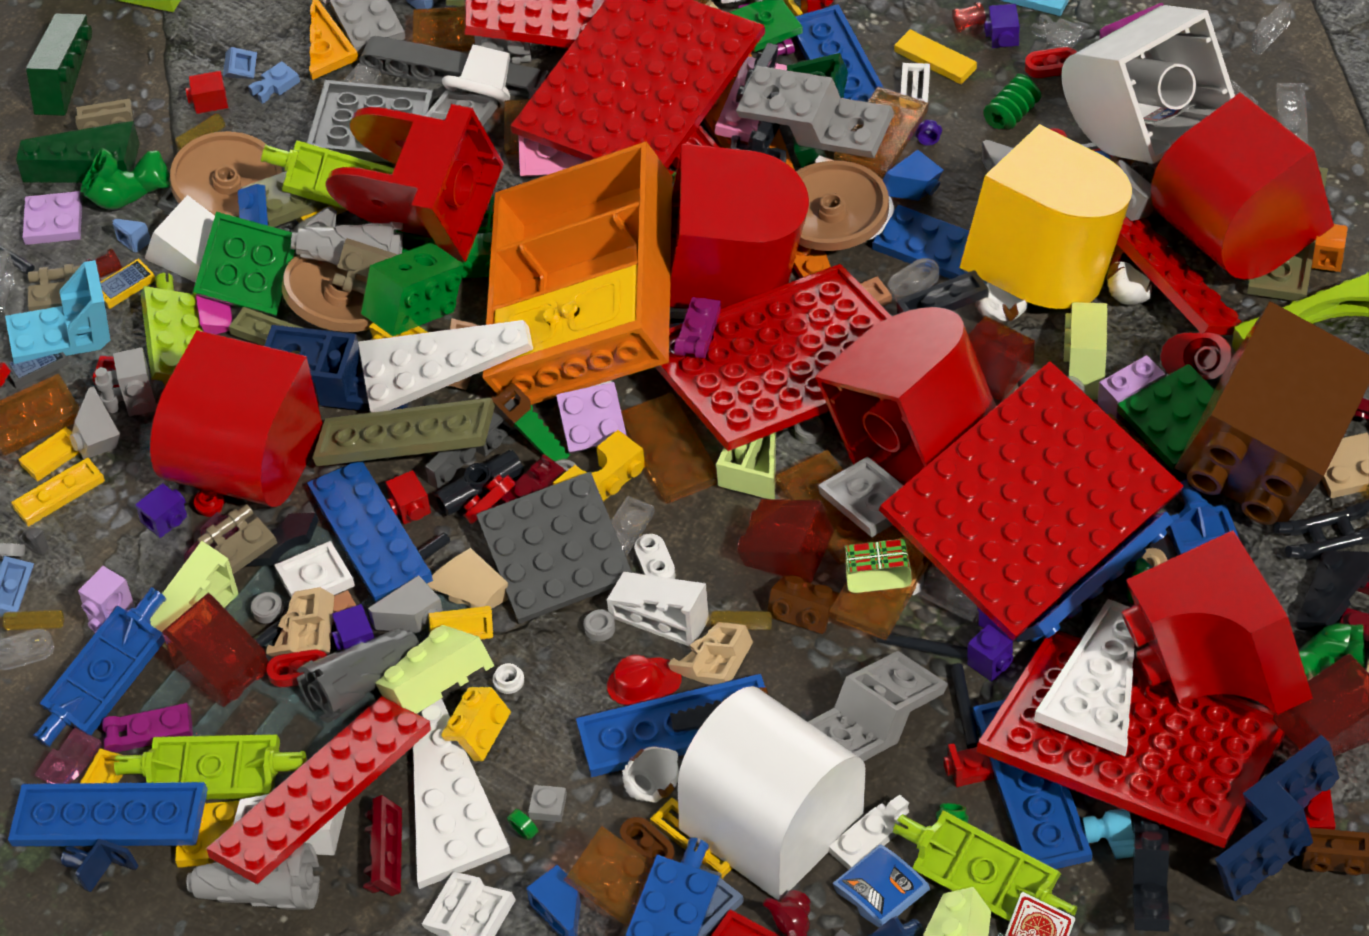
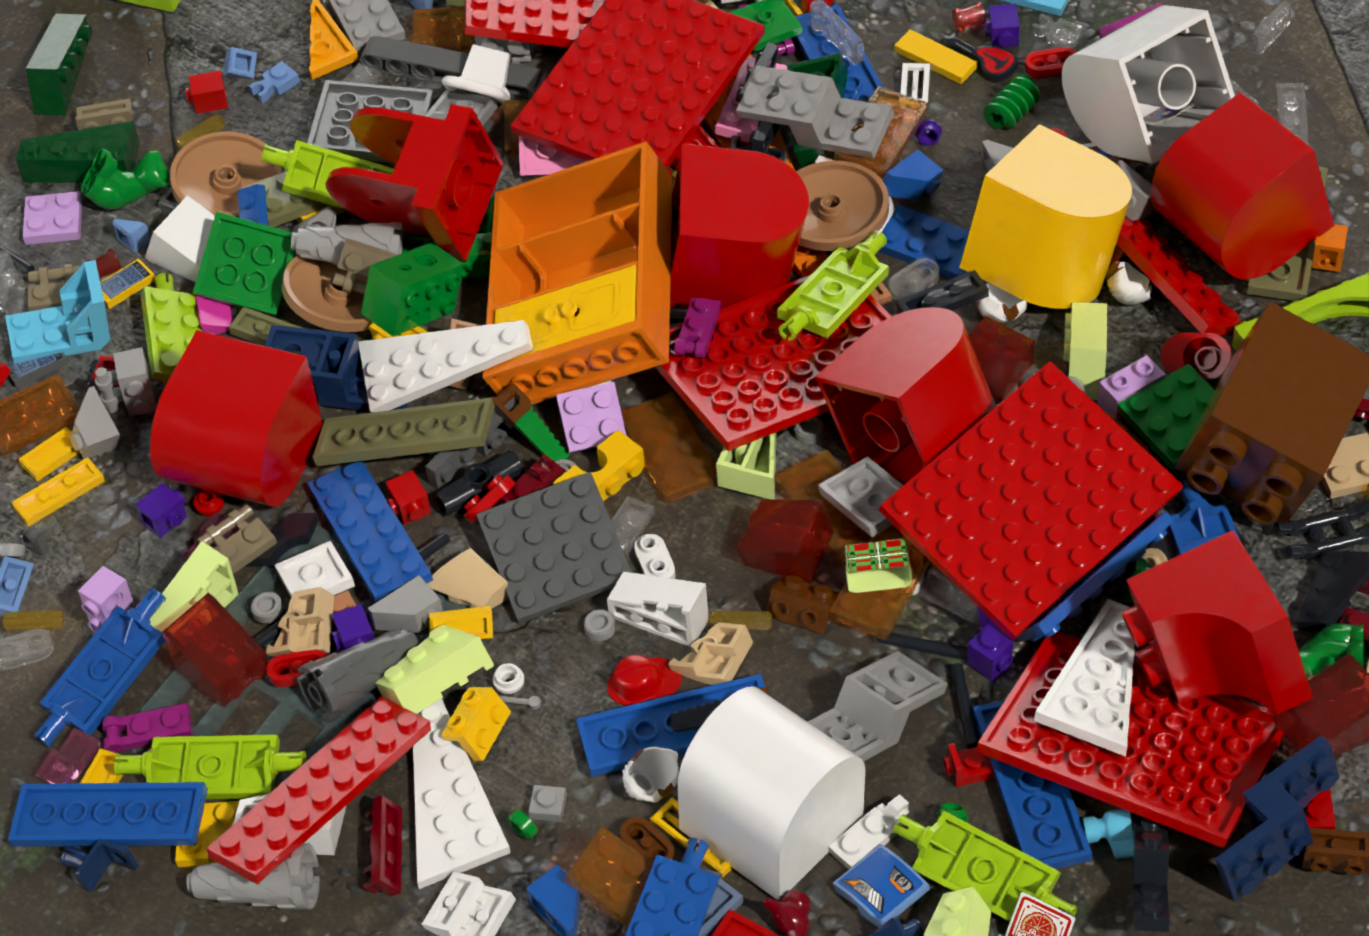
(533, 702): none -> light grey hinge
(834, 289): none -> lime plate
(836, 31): none -> clear plate
(995, 61): none -> black piece

